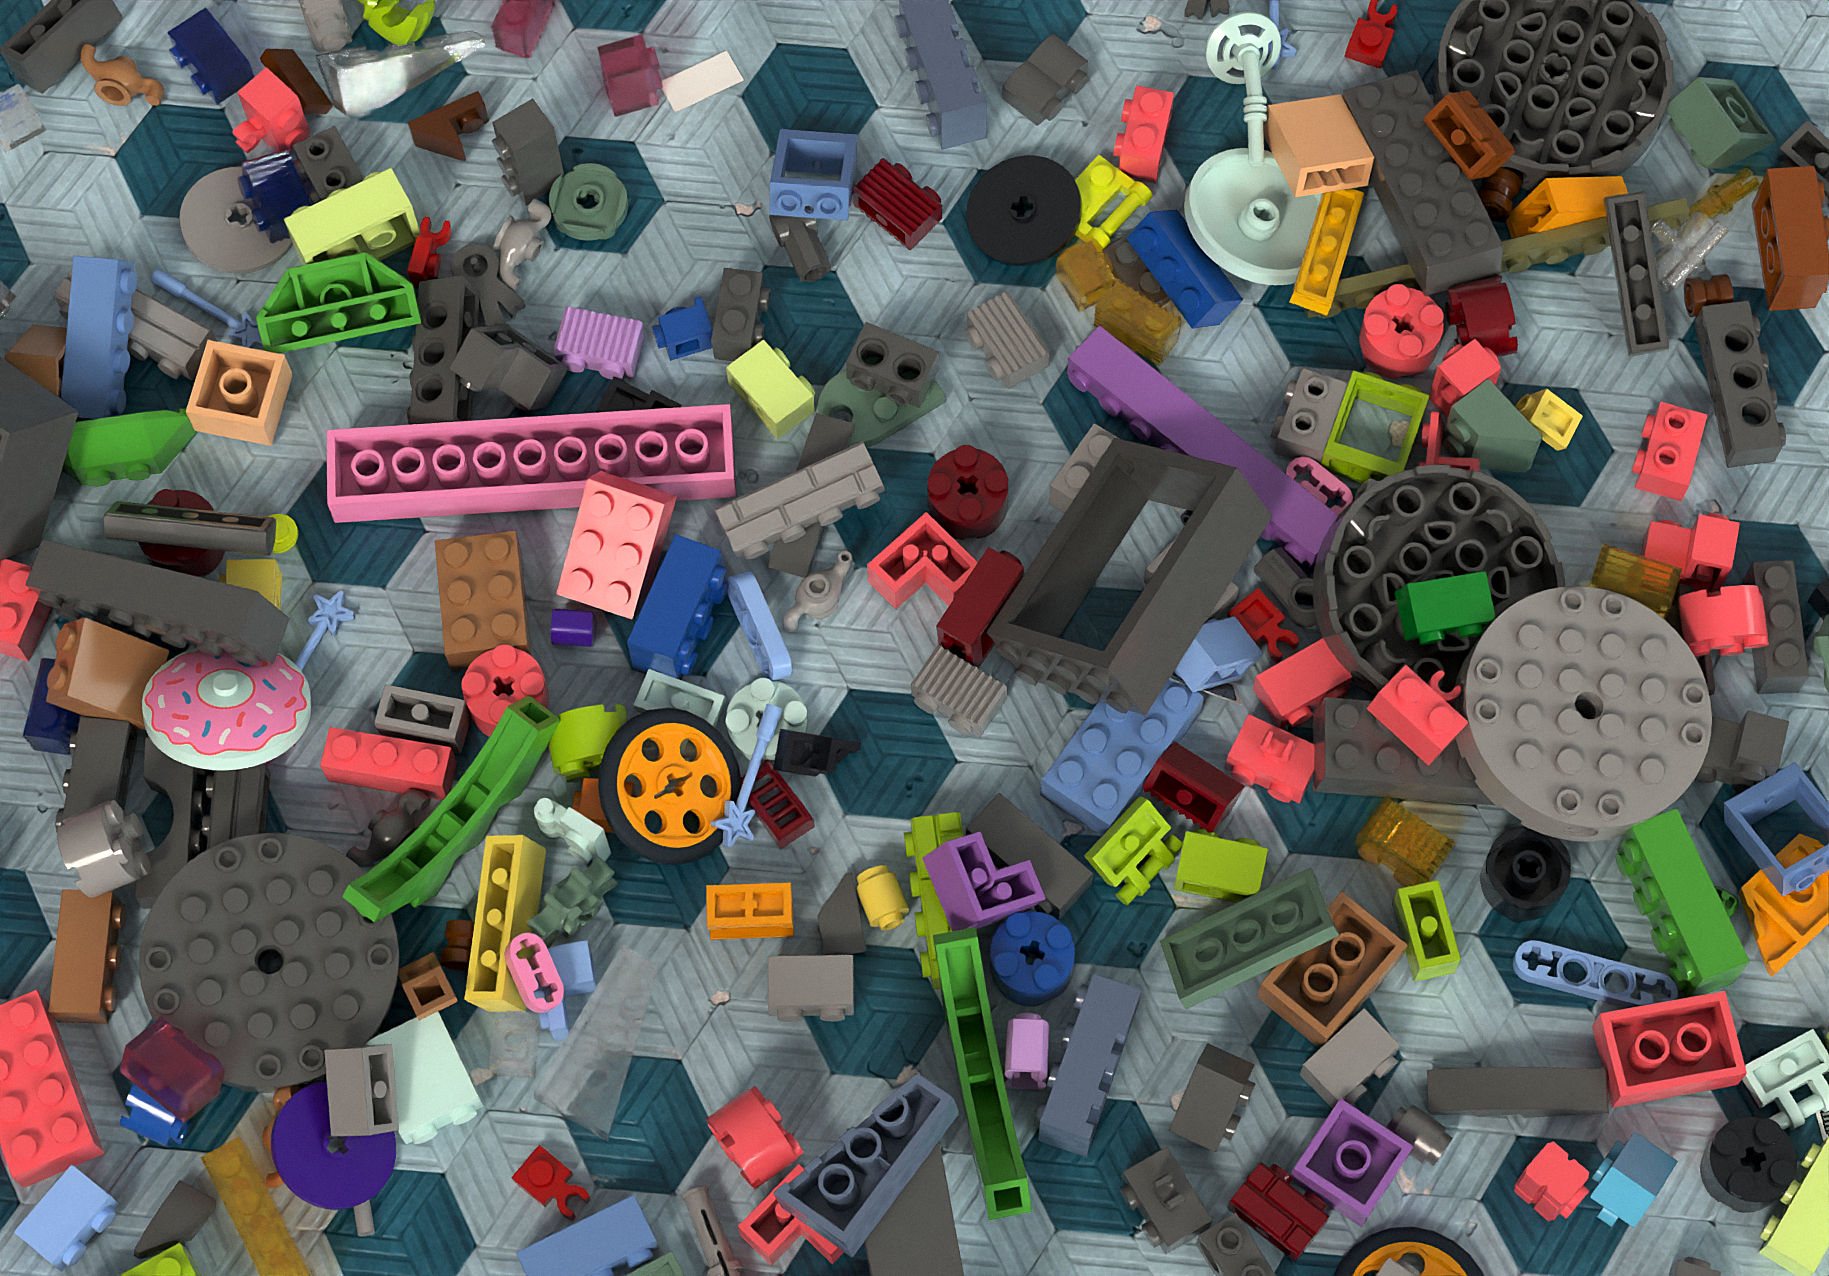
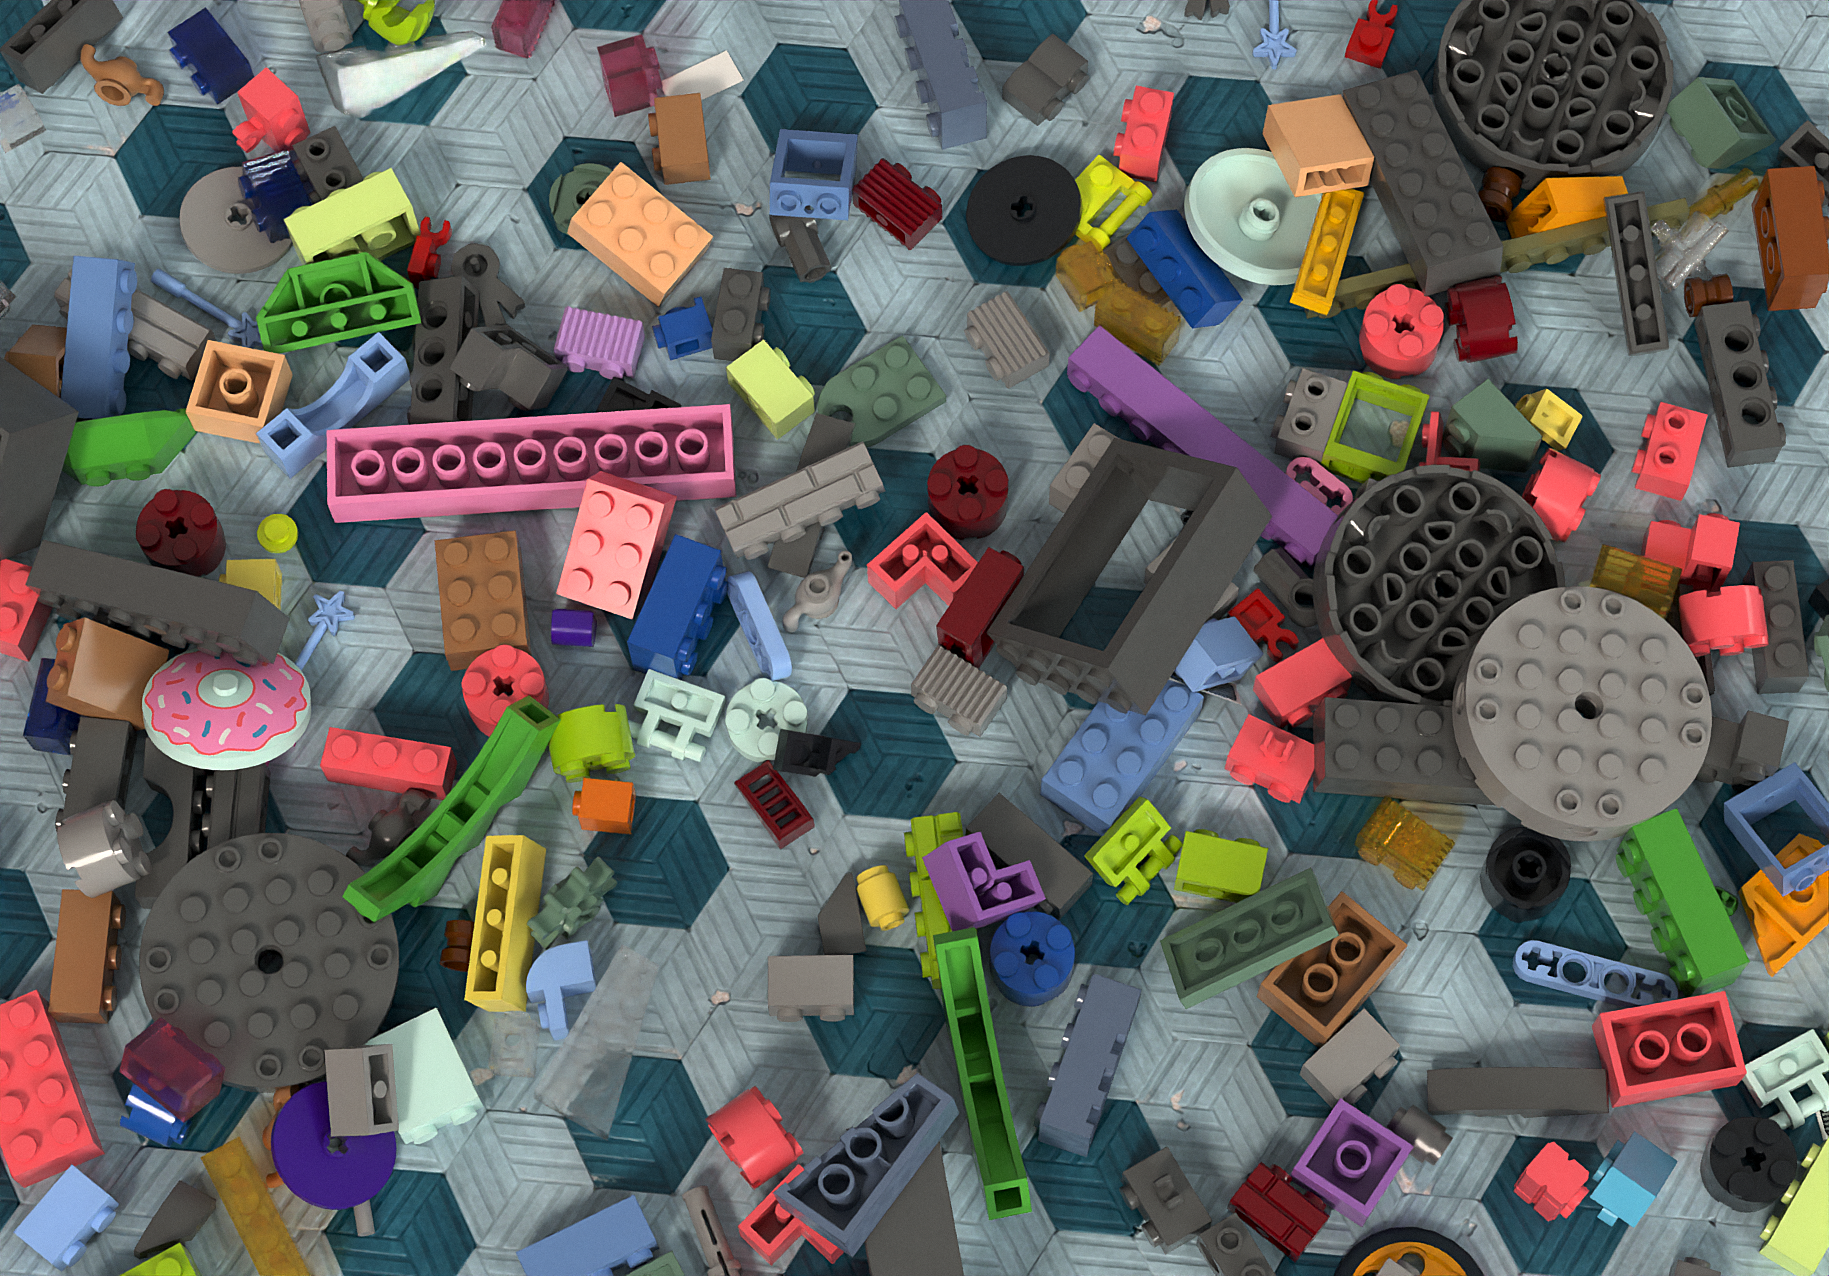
(190, 528): dark grey brick -> none
(295, 75): reddish brown tile -> none
(367, 380): none -> light blue arch
(423, 717): light grey brick -> none
(426, 986): medium nougat slope -> none
(440, 128): reddish brown slope -> none
(520, 241): light grey piece -> none
(527, 152): dark grey brick -> none
(543, 969): bright pink beam -> none
(546, 1179): red plate -> none
(582, 835): light aqua plate -> none
(627, 814): wedge -> none
(639, 234): none -> light nougat brick
(681, 138): none -> medium nougat brick
(735, 816): light blue piece -> none
(750, 911): light orange hinge -> none
(897, 357): dark grey brick -> none
(1026, 1052): lavender brick -> none
(1193, 787): dark red brick -> none
(1211, 1098): dark grey brick -> none
(1246, 58): light aqua dish -> none
(1419, 713): coral brick -> none
(1426, 931): lime brick -> none
(1445, 607): green brick -> none
(1461, 373): coral brick -> none
(1469, 135): dark orange brick -> none
(1560, 492): none -> coral brick

